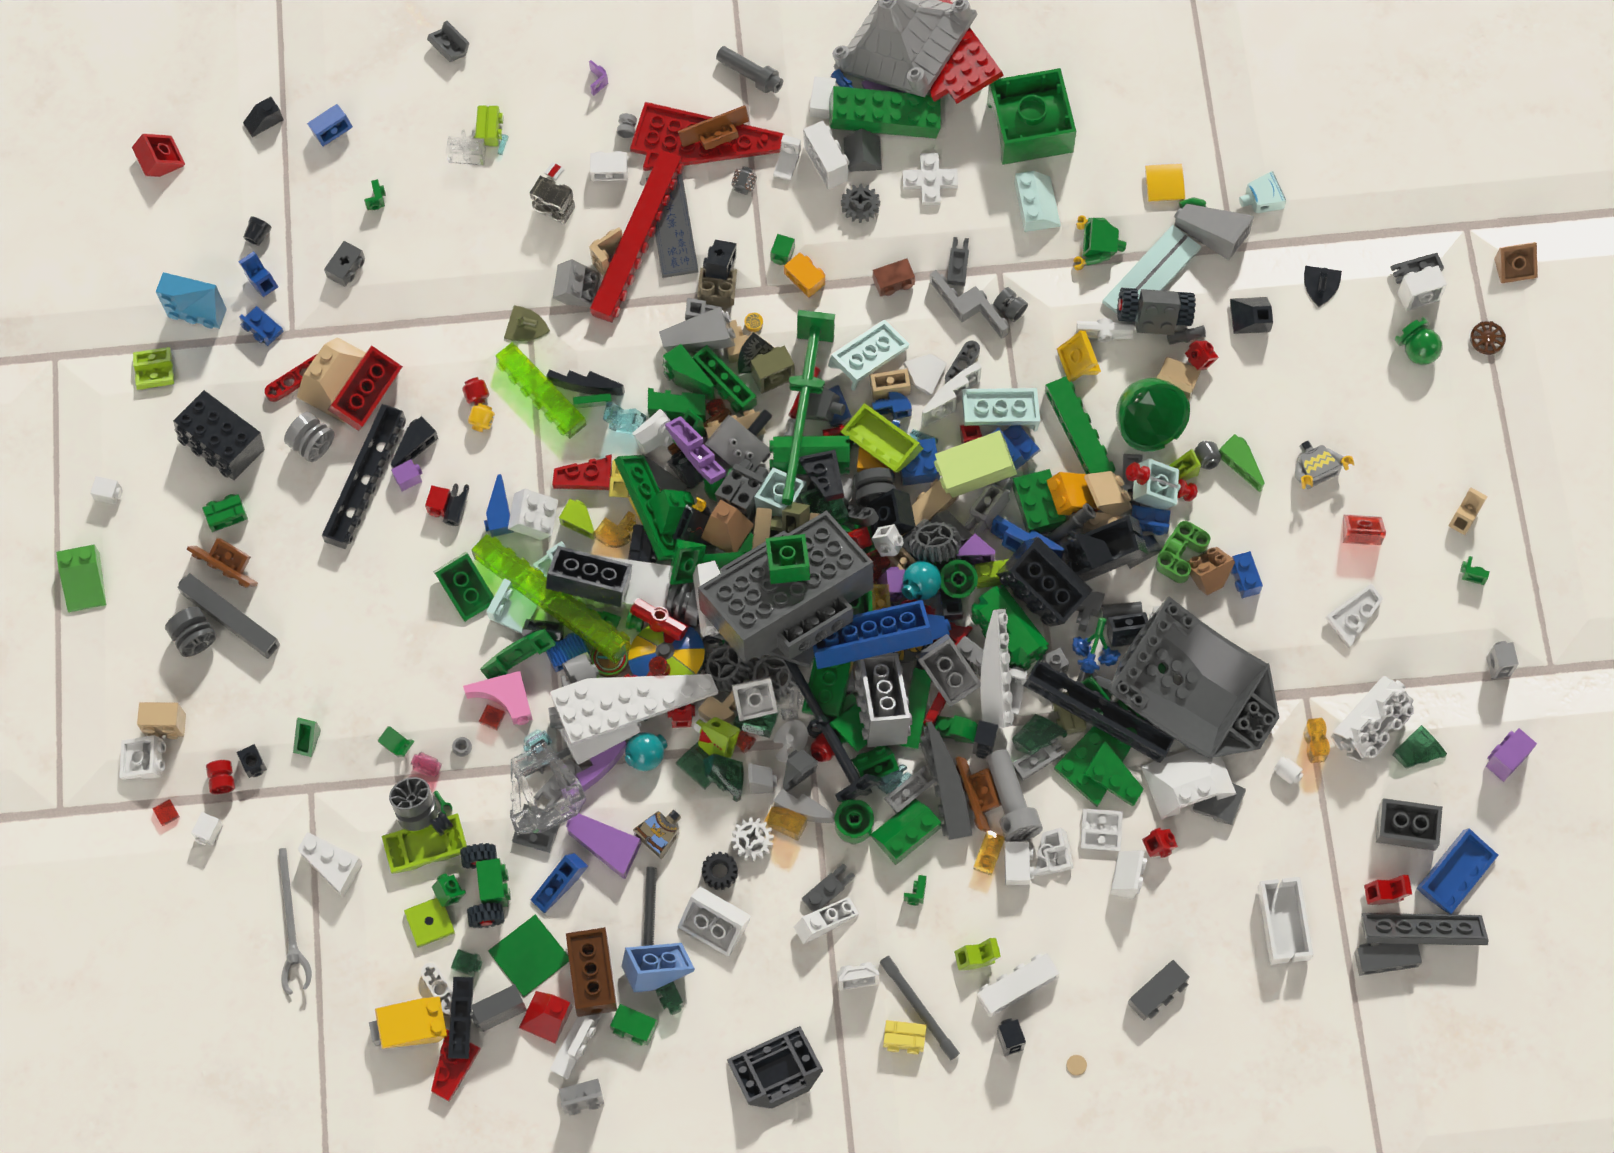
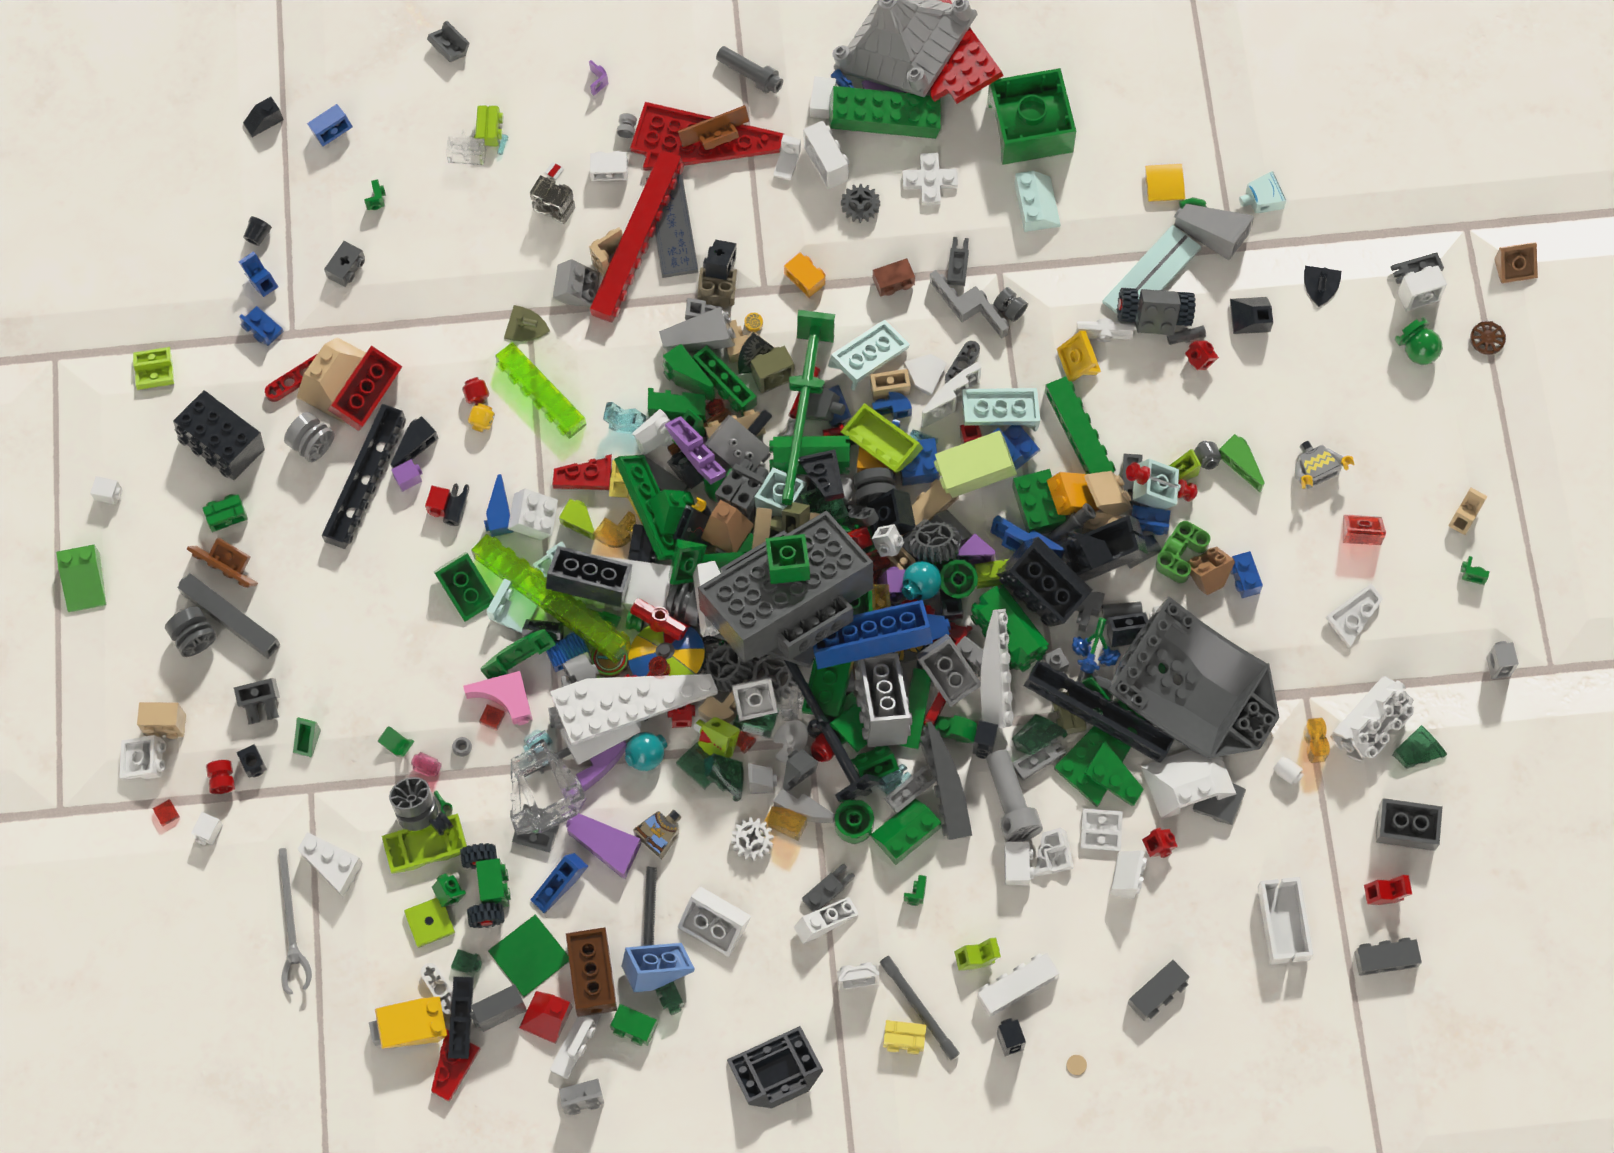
(157, 154): red slope -> none
(191, 300): dark azure slope -> none
(251, 694): none -> dark grey brick
(551, 789): light grey hinge -> none
(592, 384): black slope -> none
(592, 400): green tile -> none
(725, 881): black tyre -> none
(744, 180): dark grey head -> none
(782, 249): green brick -> none
(863, 151): dark grey slope -> none
(980, 791): dark orange bracket -> none
(989, 505): light grey hinge -> none
(989, 853): clear yellow slope -> none
(1018, 678): white bracket -> none
(1099, 241): green torso -> none
(1155, 417): green piece -> none
(1180, 375): tan bracket -> none
(1424, 929): dark grey tile -> none
(1457, 871): blue slope -> none
(1510, 753): medium lavender brick -> none

